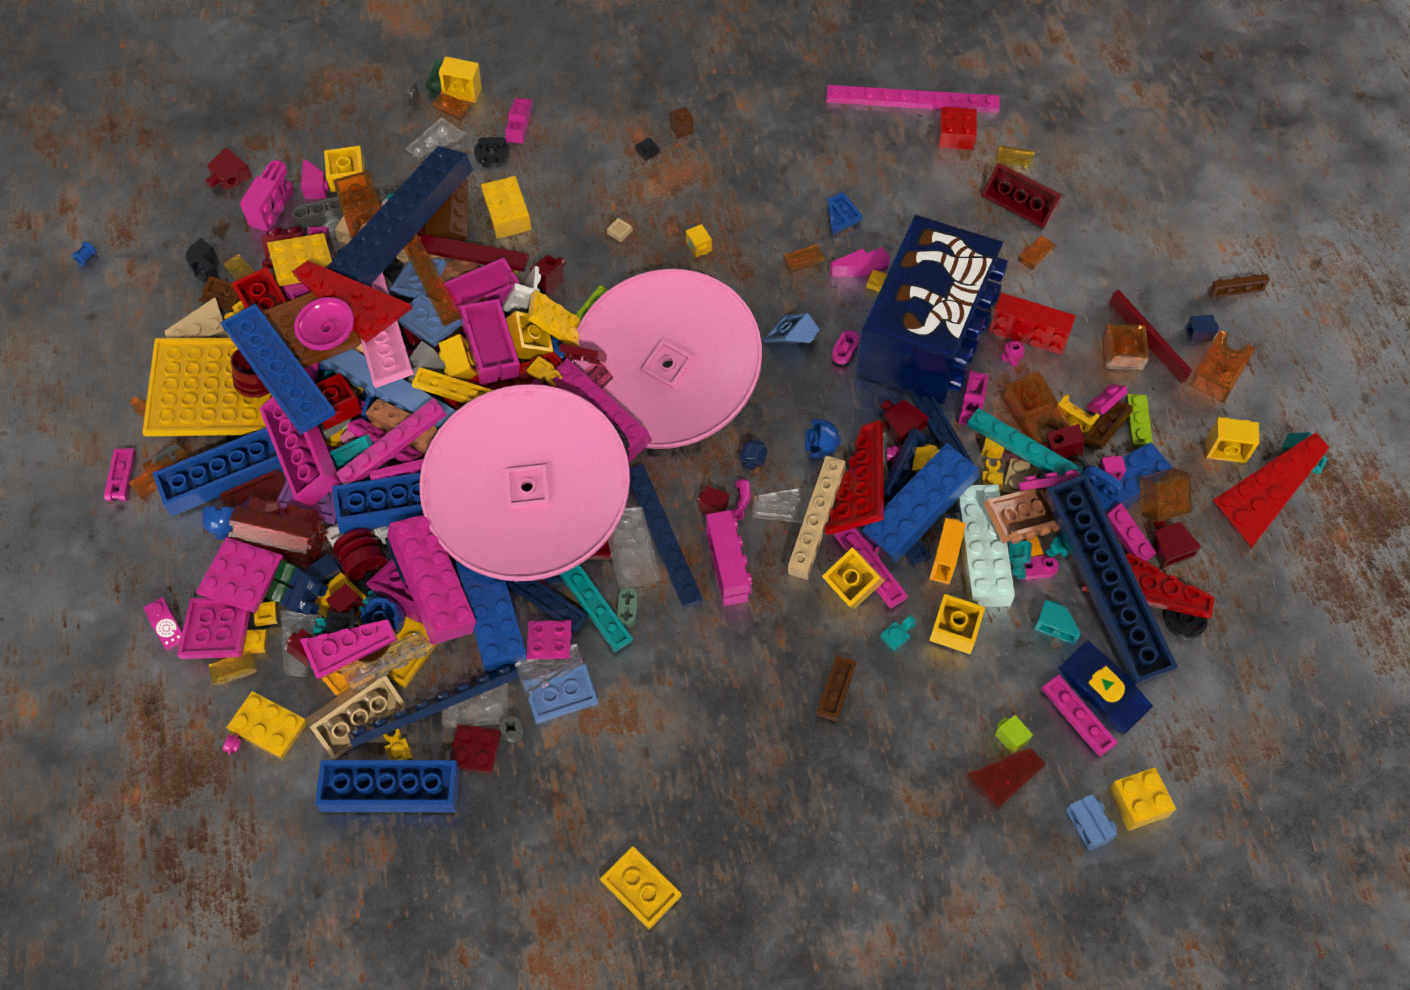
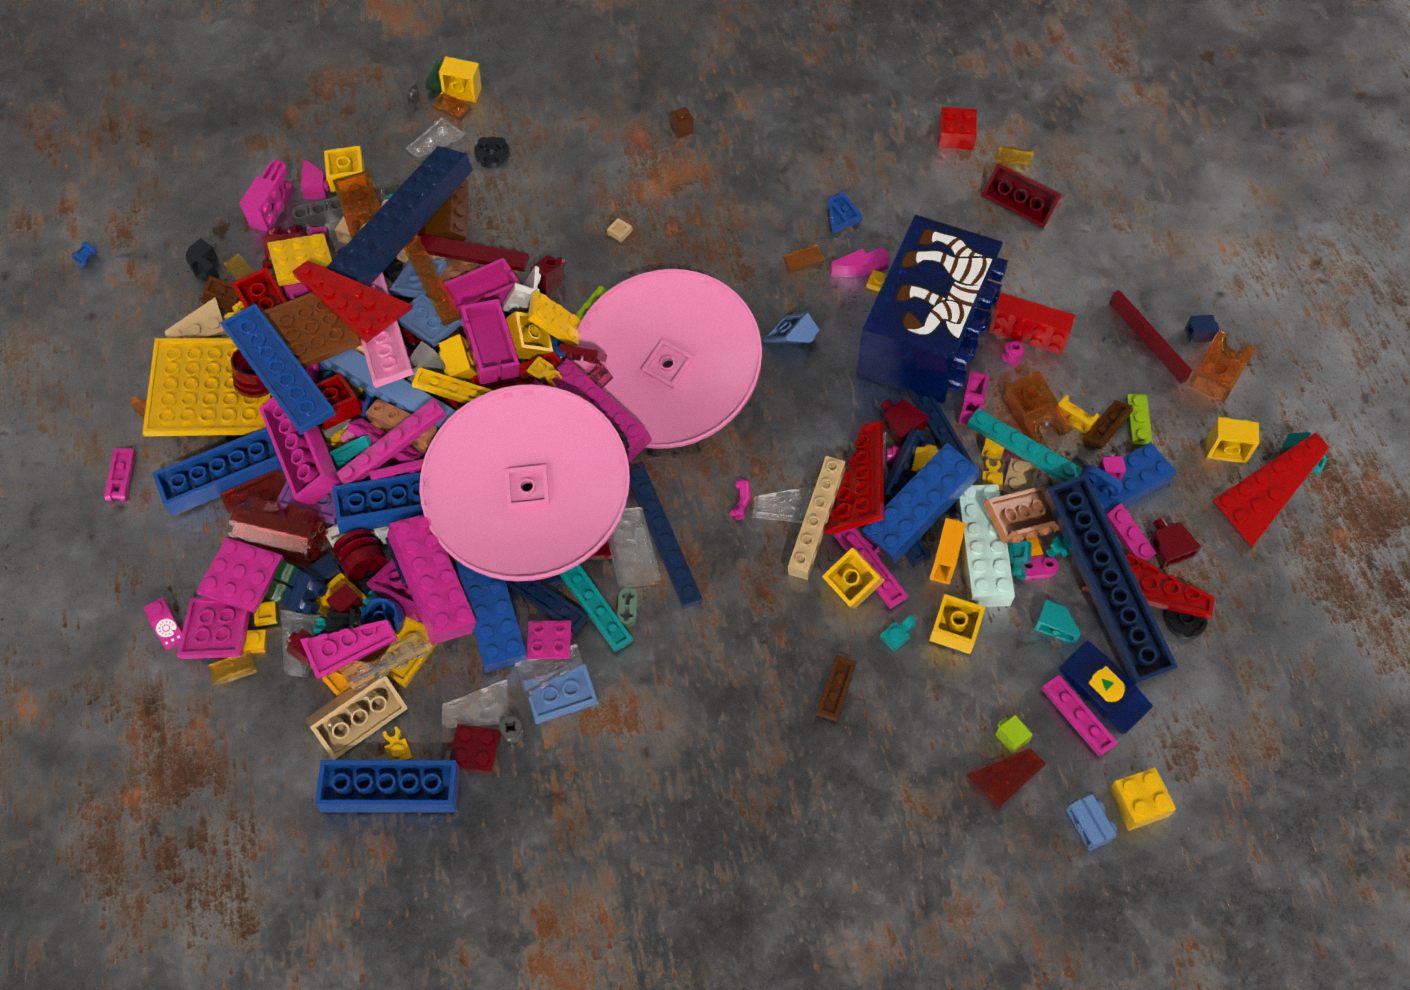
(169, 455): clear orange plate -> none
(217, 521): blue cylinder -> none
(227, 170): dark red torso -> none
(232, 744): dark pink plate -> none
(267, 725): yellow plate -> none
(318, 318): dark pink dish -> none
(424, 707): dark blue plate -> none
(506, 207): yellow brick -> none
(518, 120): dark pink slope -> none
(641, 887): yellow plate -> none
(647, 149): black plate -> none
(698, 240): yellow brick -> none
(712, 500): dark red brick -> none
(728, 558): dark pink piece -> none
(753, 454): dark blue head -> none
(822, 438): blue cylinder -> none
(844, 348): dark pink plate -> none
(911, 98): dark pink plate -> none
(1037, 252): clear orange plate -> none
(1050, 479): dark pink plate -> none
(1066, 442): dark red torso -> none
(1106, 399): dark pink plate -> none
(1125, 347): clear orange brick -> none
(1165, 494): clear orange brick -> none
(1238, 285): reddish brown plate -> none

